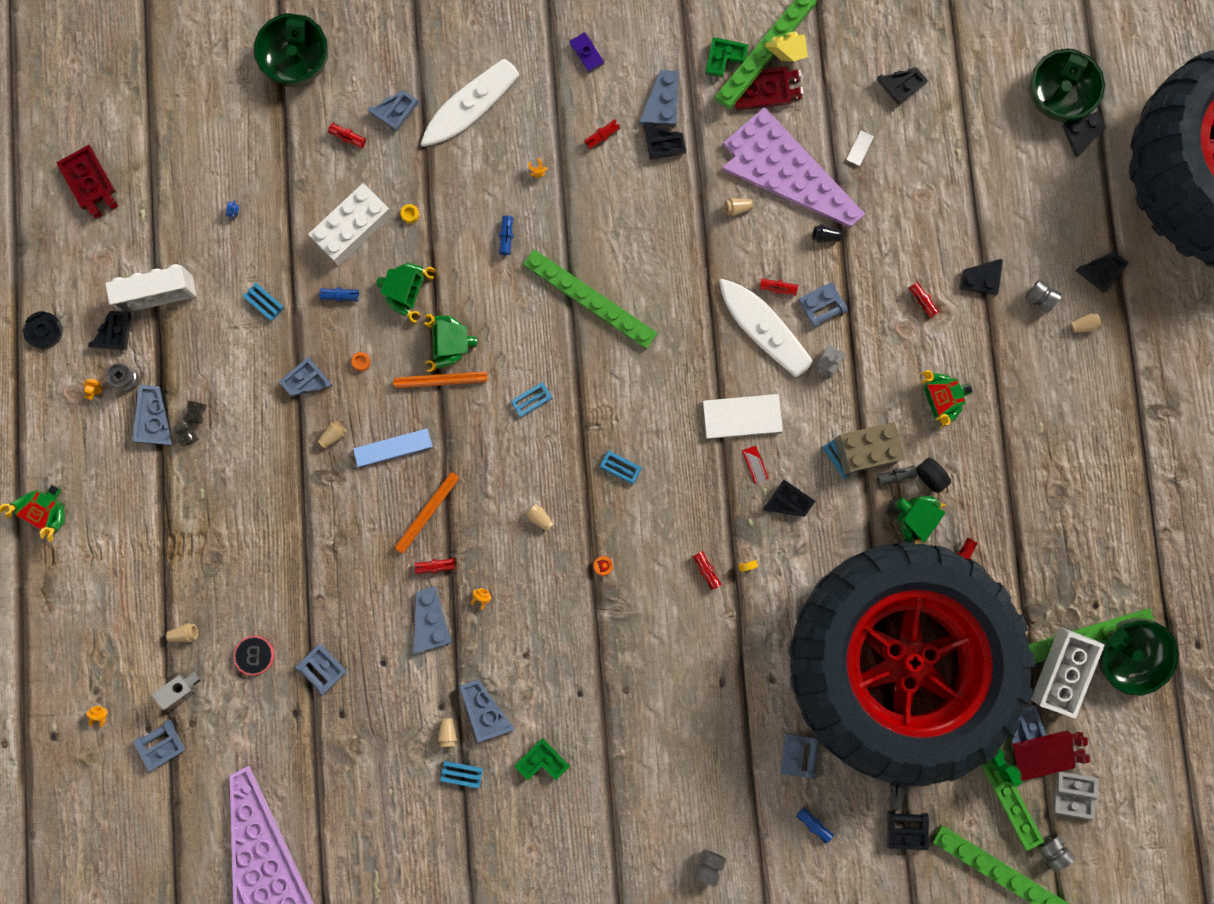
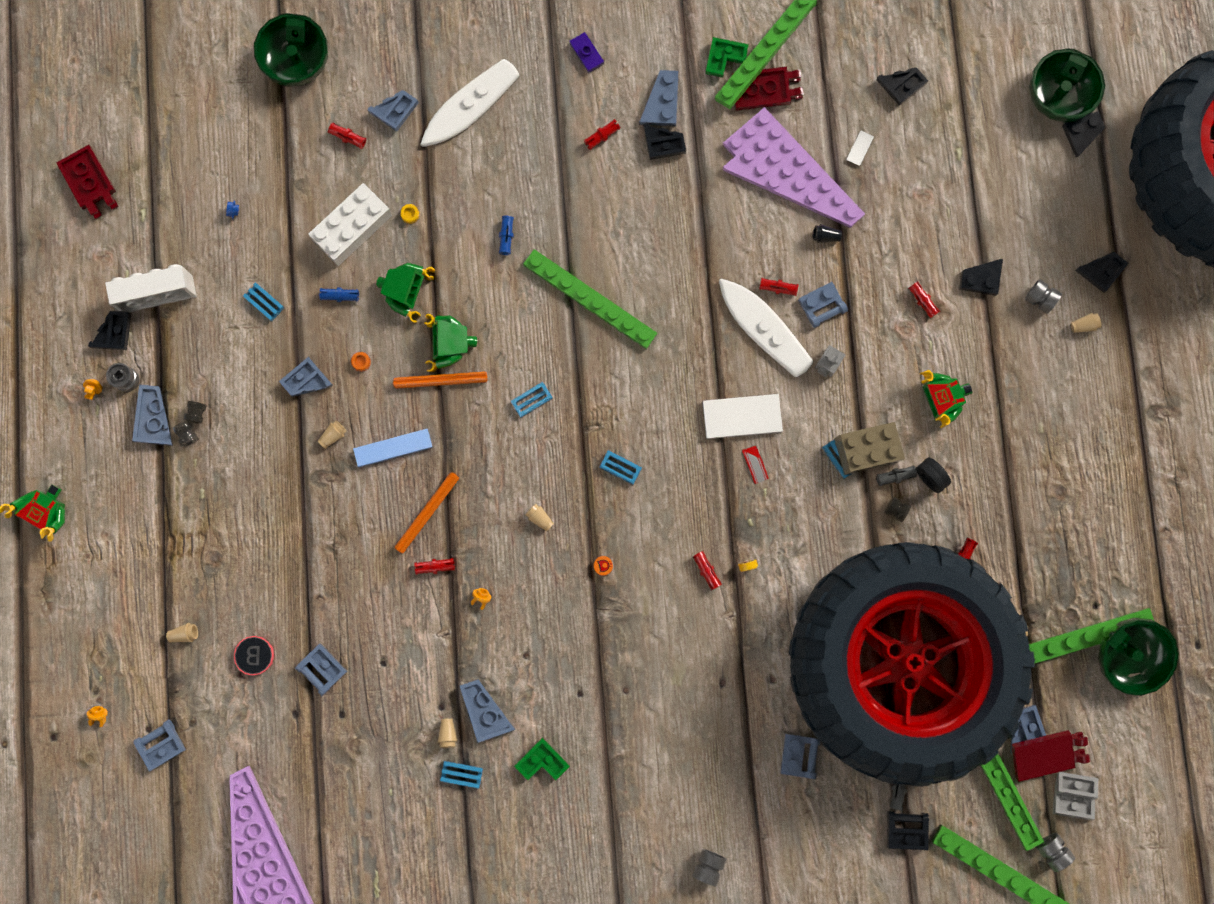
(42, 330): black tile -> none
(168, 695): light grey torso -> none
(430, 622): sand blue wing -> none
(538, 171): light orange plate -> none
(736, 206): tan cone -> none
(788, 48): light yellow slope -> none
(789, 500): black wing -> none
(814, 825): blue pin -> none
(919, 517): green torso -> none
(1008, 773): green plate -> none
(1067, 672): white brick -> none

